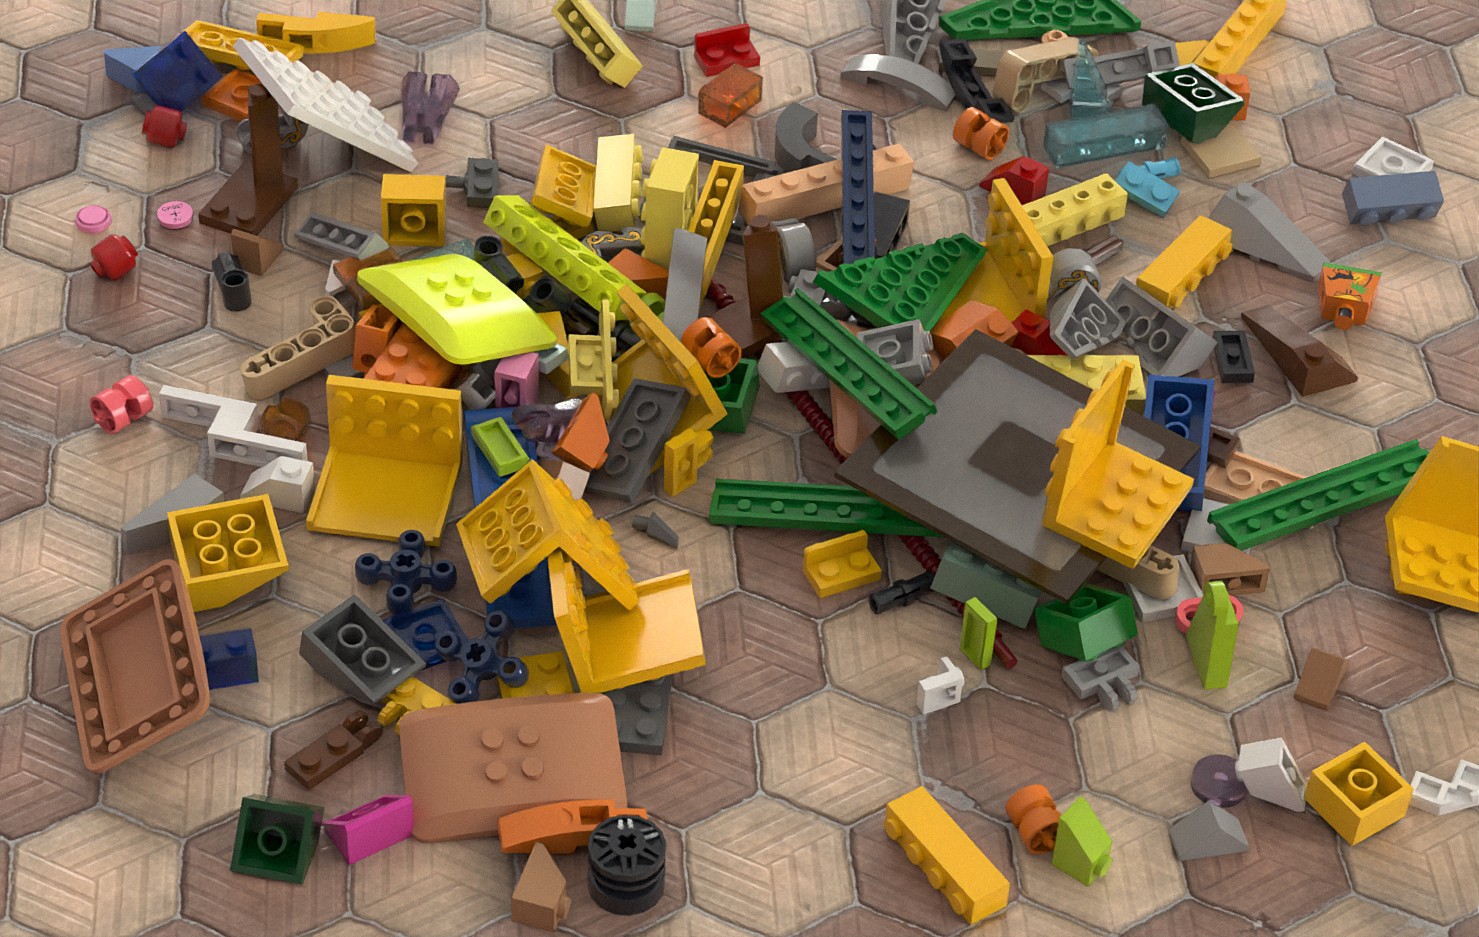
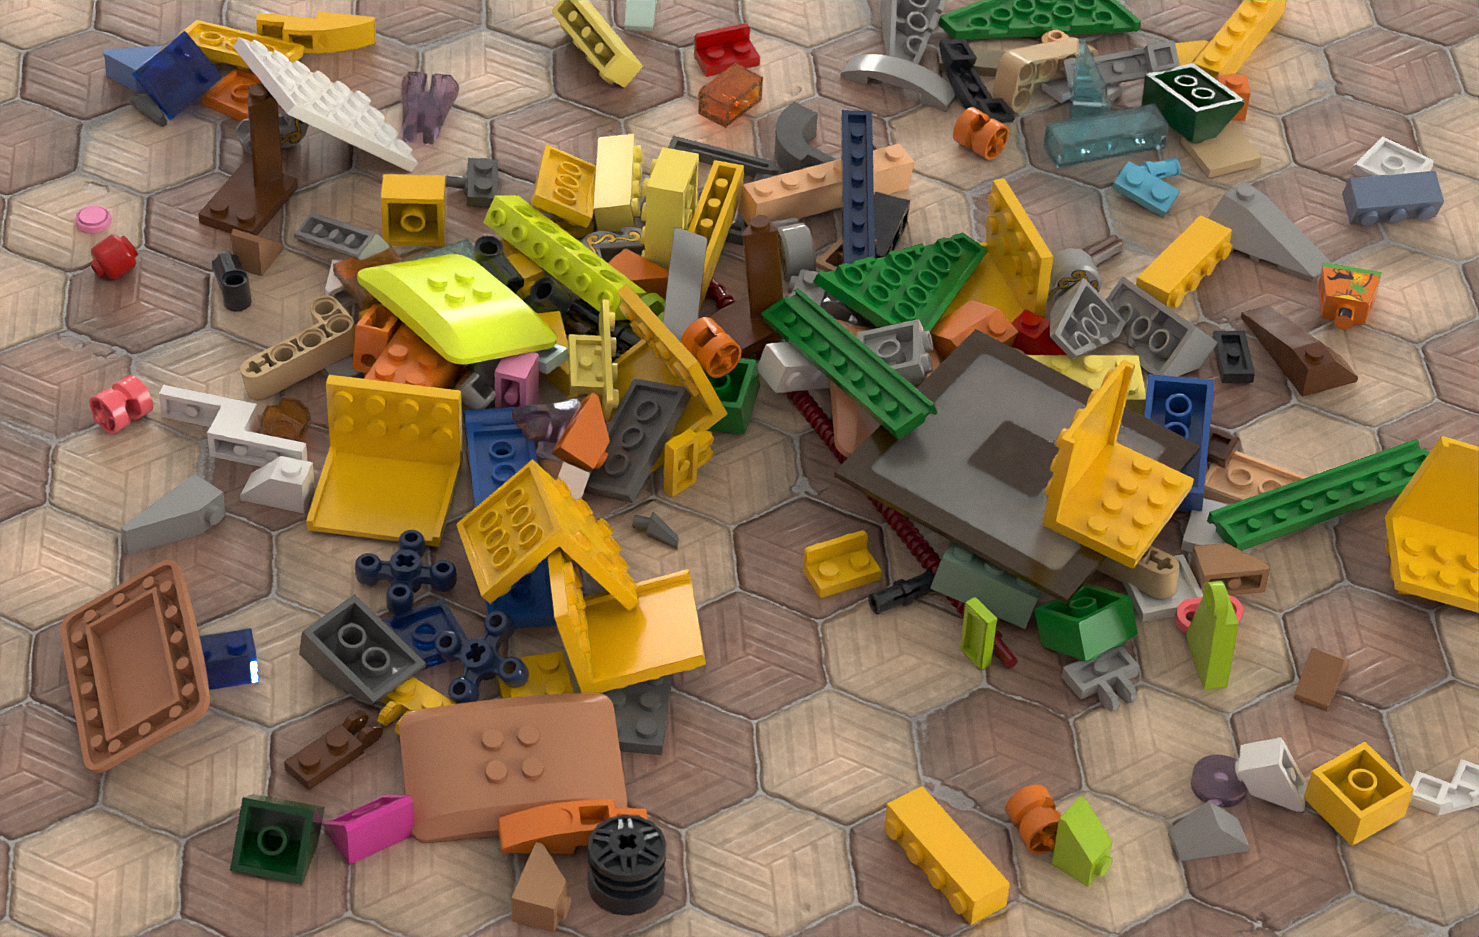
(164, 126): red head -> none
(175, 215): bright pink piece -> none
(226, 549): yellow slope -> none
(499, 446): lime tile -> none
(806, 508): green plate -> none
(940, 690): white bracket -> none
(1024, 176): red slope -> none
(1077, 209): light yellow brick -> none

